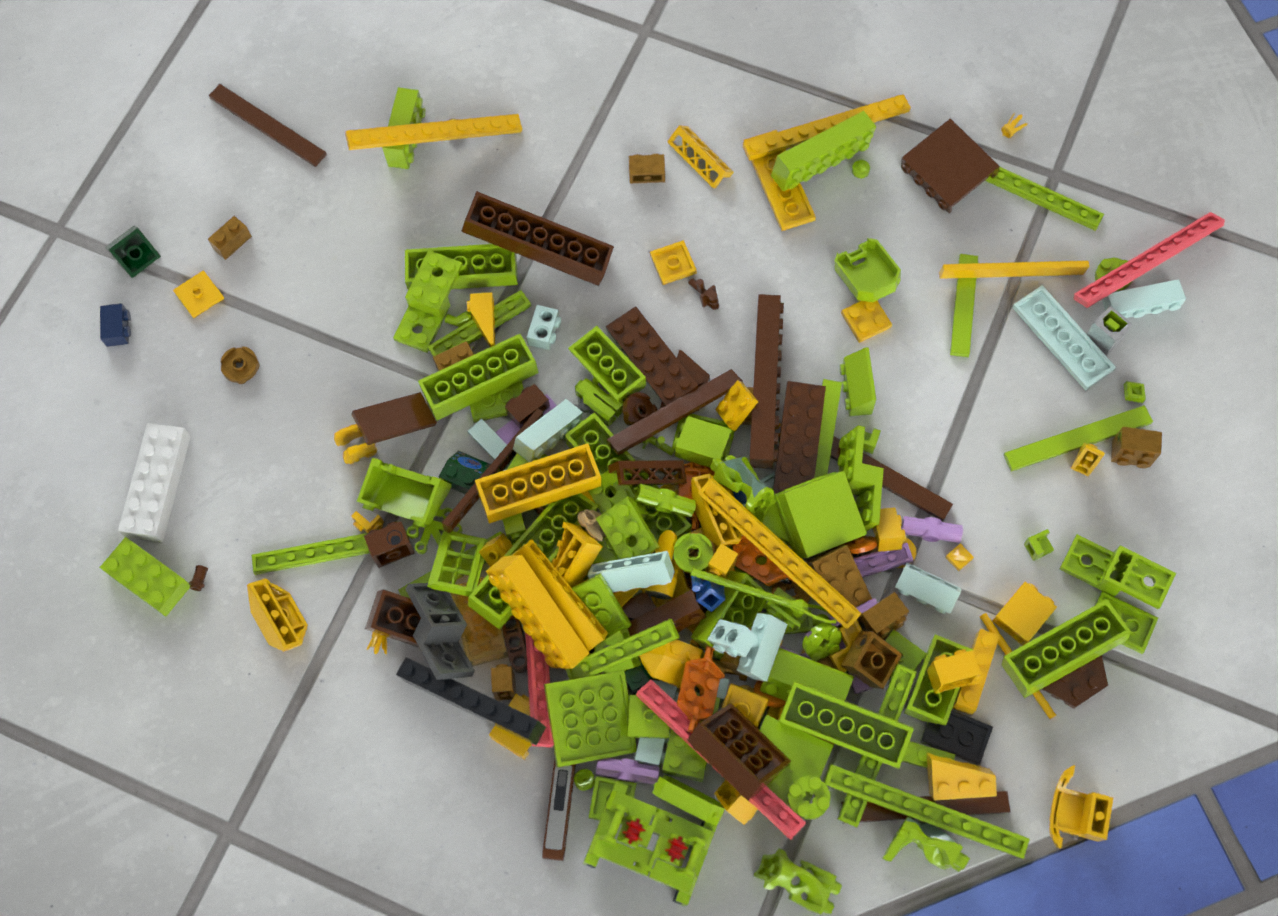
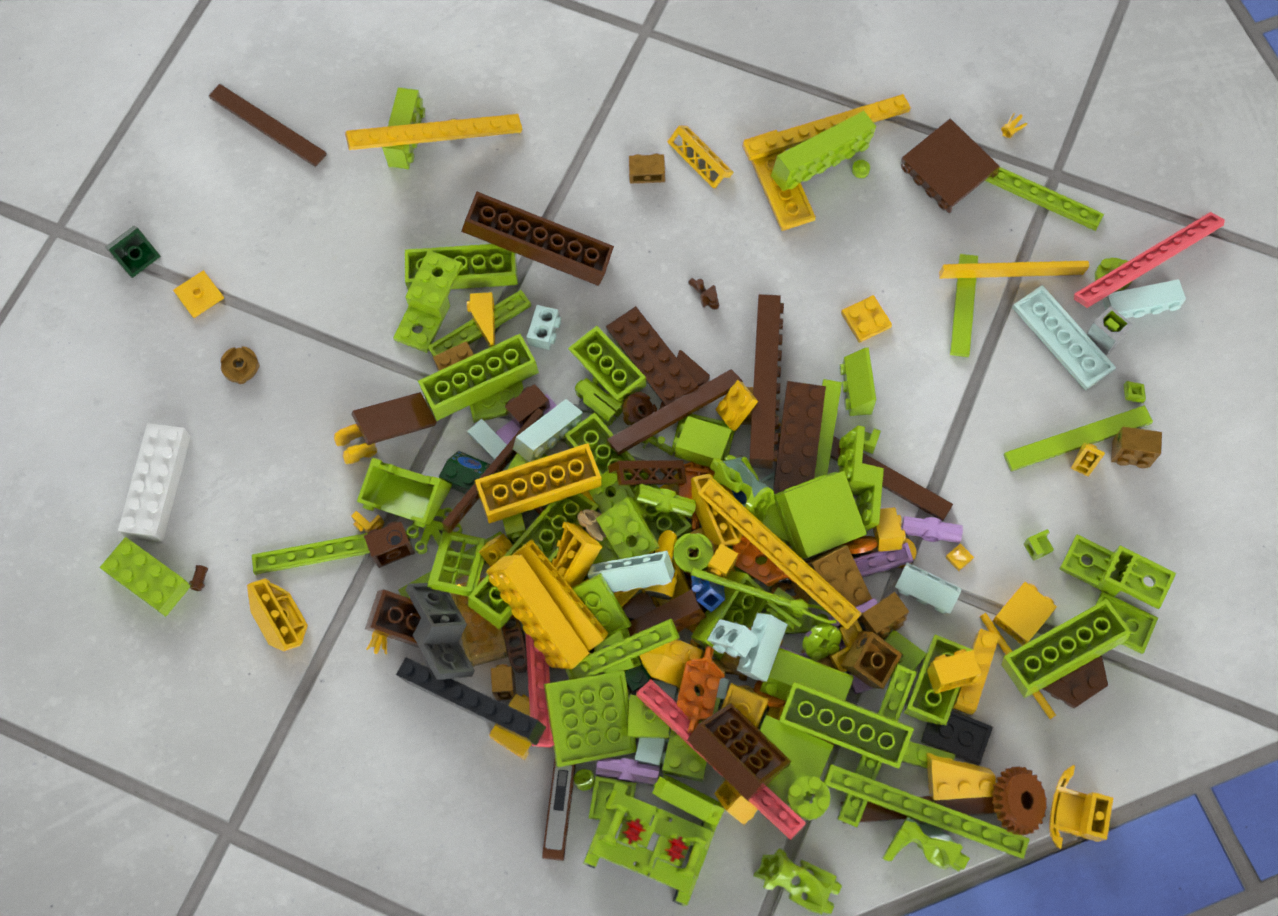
(114, 324): dark blue brick -> none
(229, 237): pearl gold brick -> none
(459, 320): lime arm -> none
(673, 262): yellow plate -> none
(871, 278): lime piece -> none
(1019, 800): none -> dark orange gear

